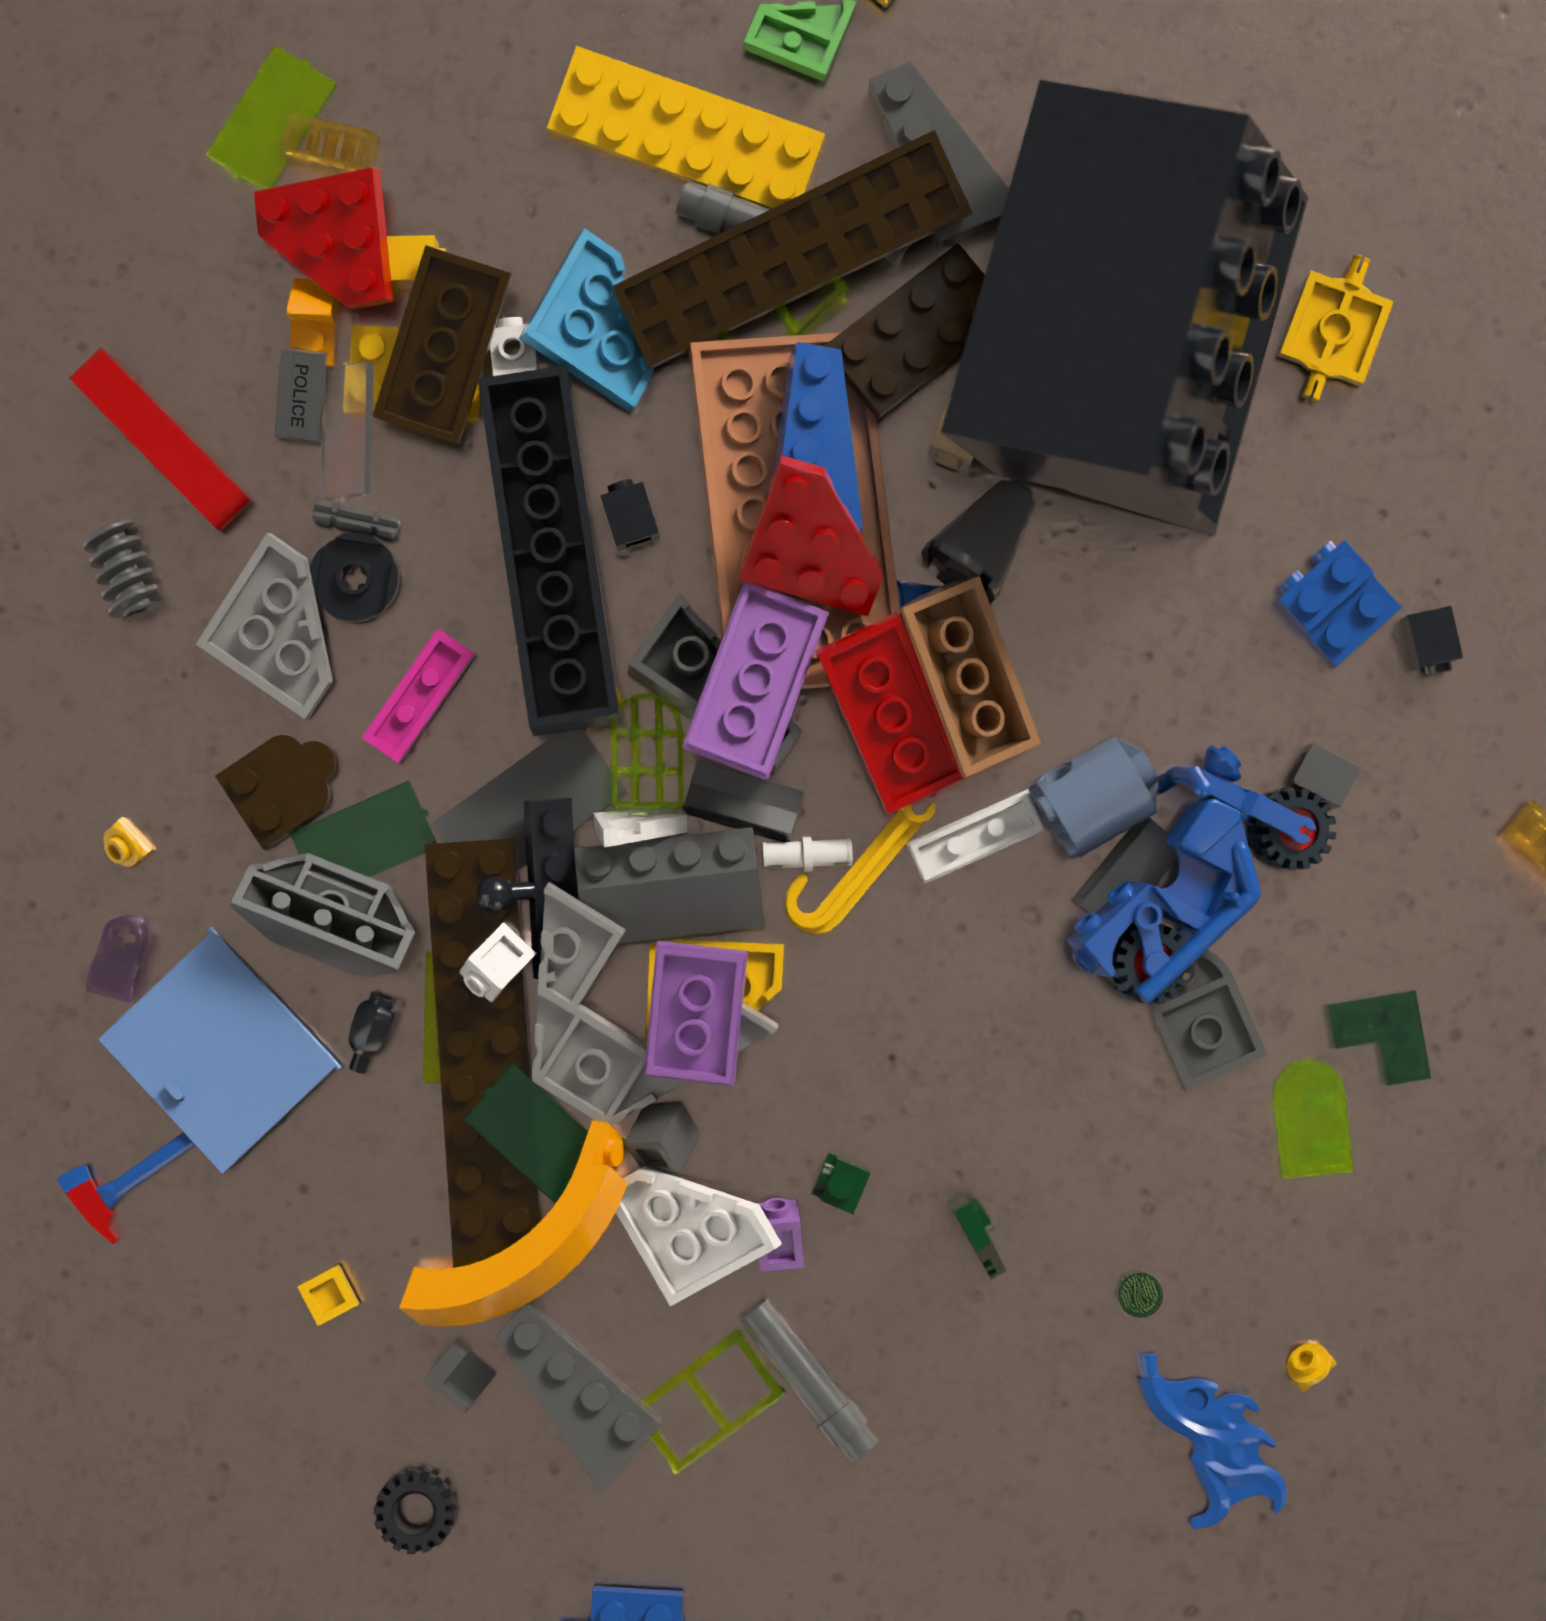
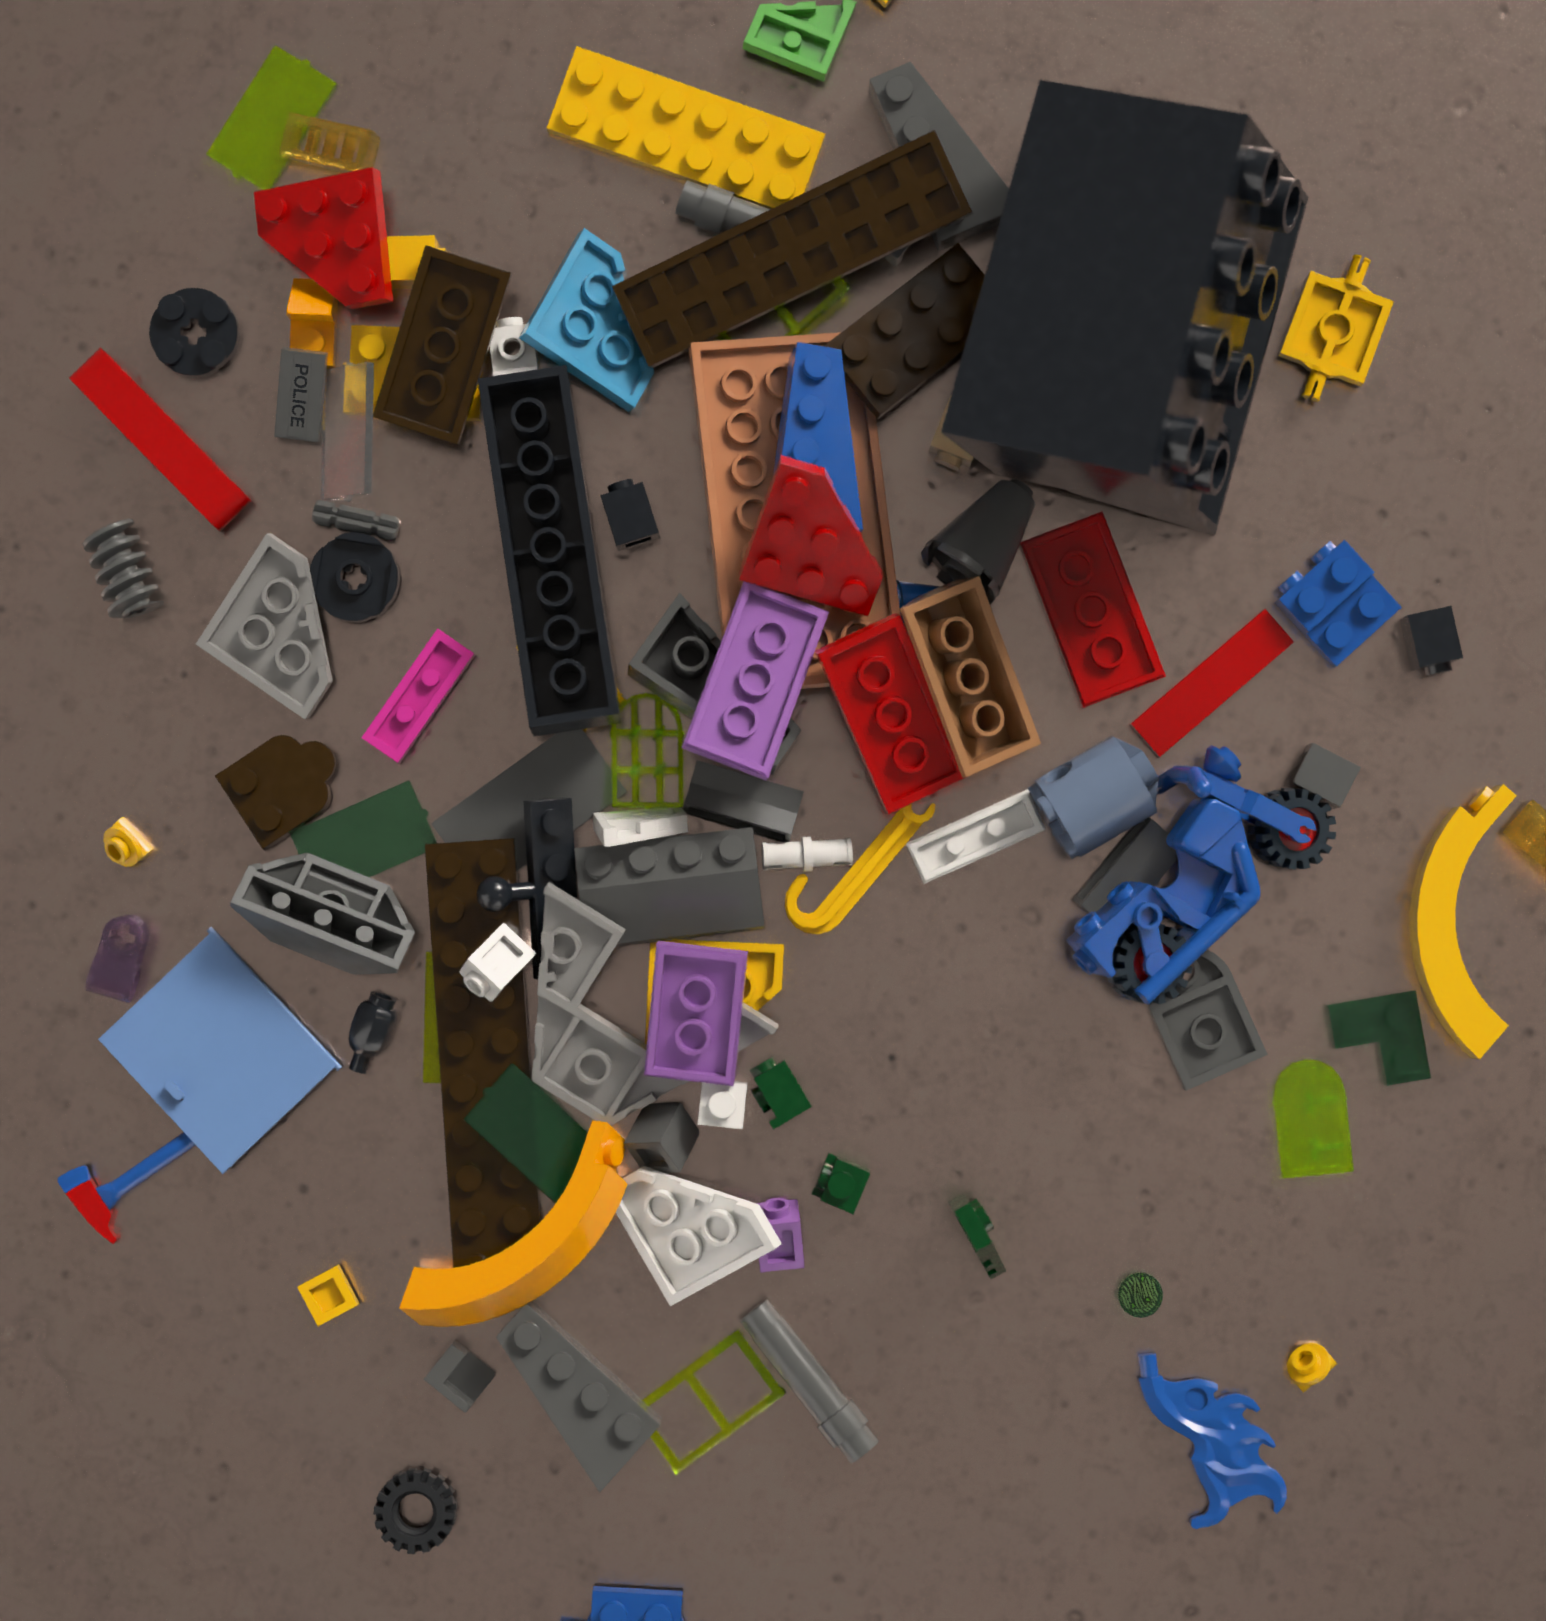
(178, 312): none -> black plate
(723, 1105): none -> white brick
(778, 1091): none -> dark green brick
(1092, 609): none -> red tile
(1211, 683): none -> red tile
(1433, 924): none -> yellow arch

